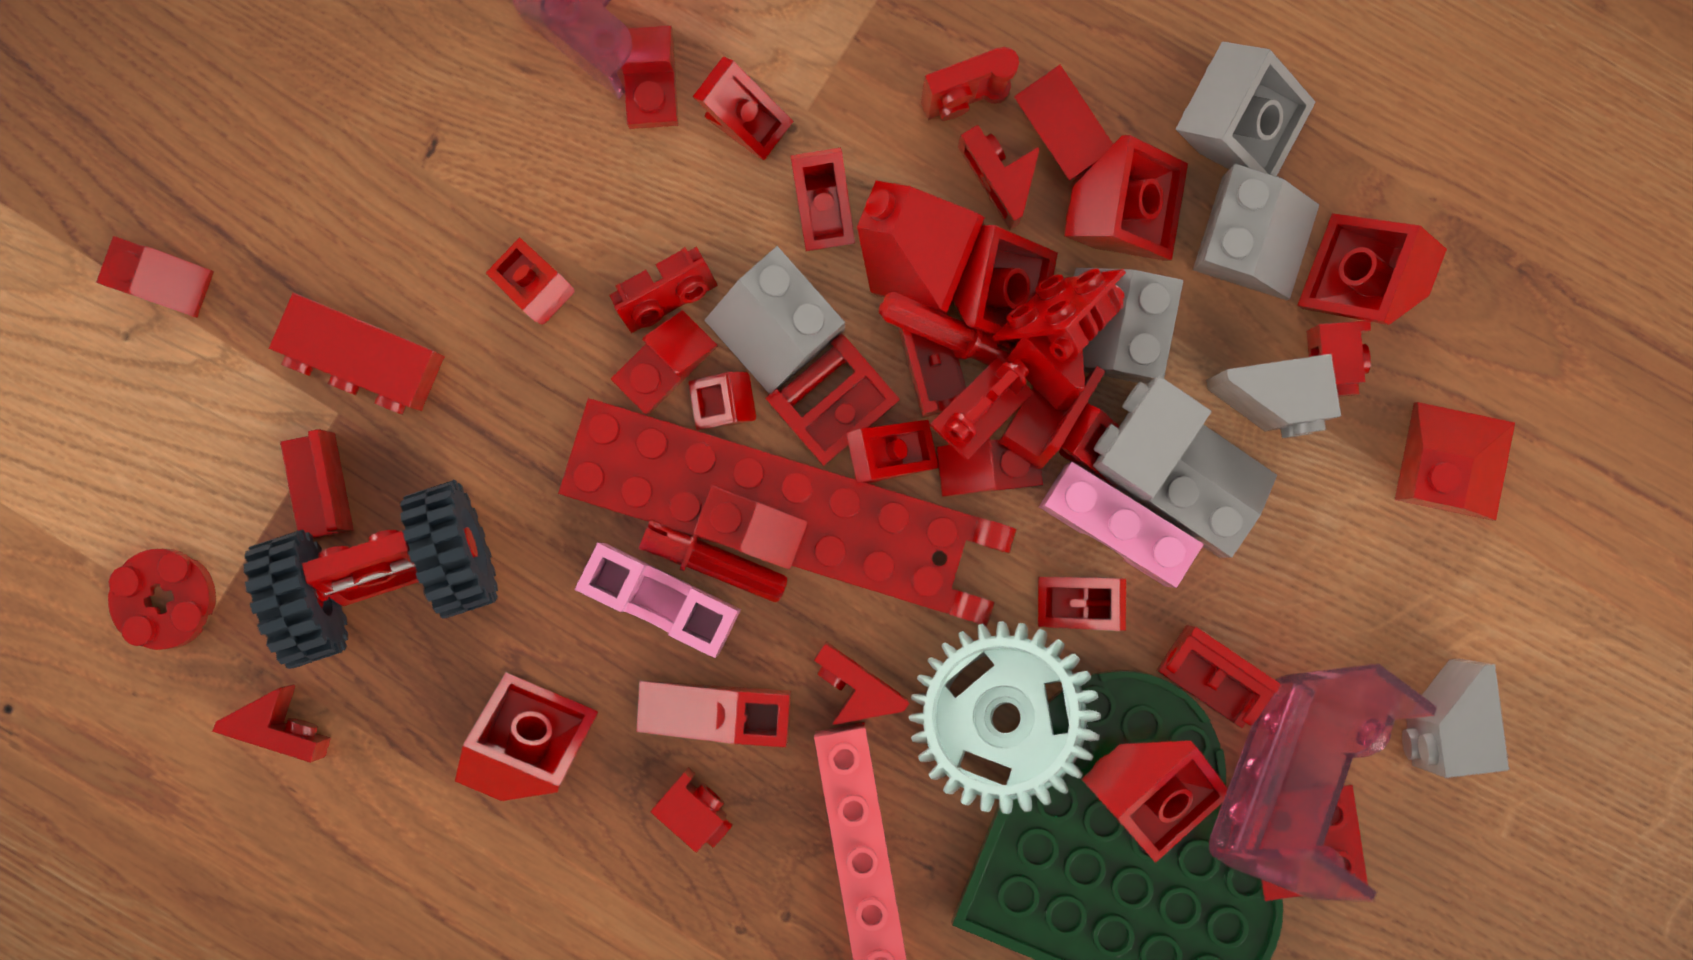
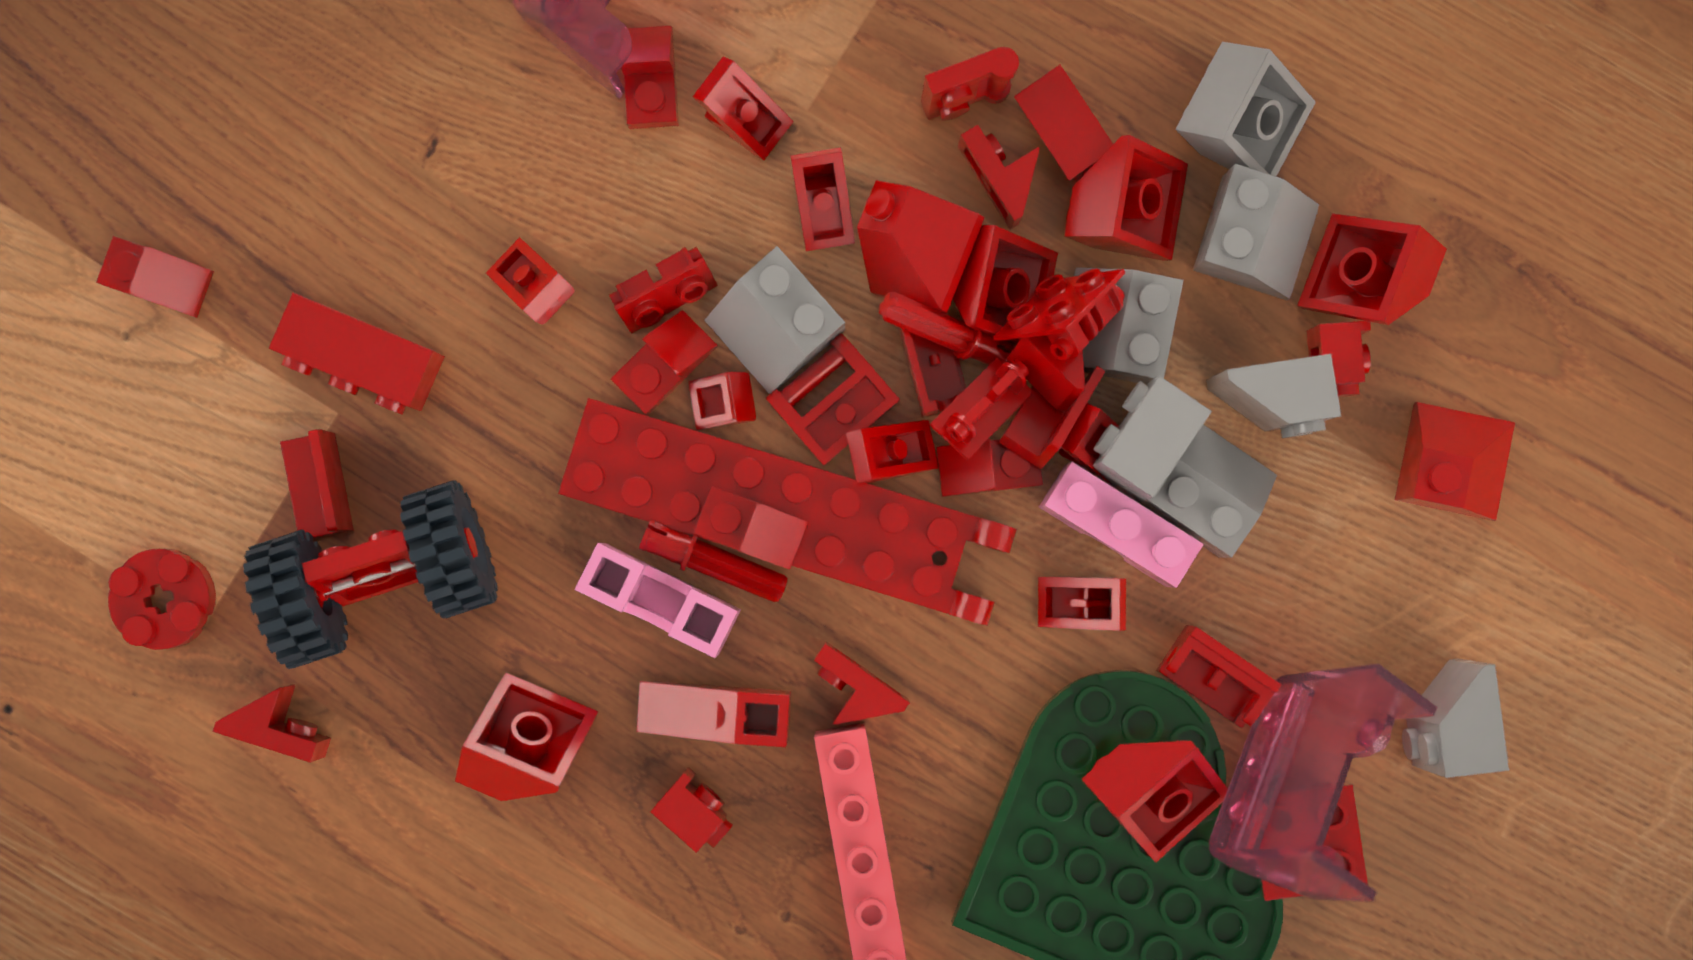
(967, 725): light aqua gear -> none

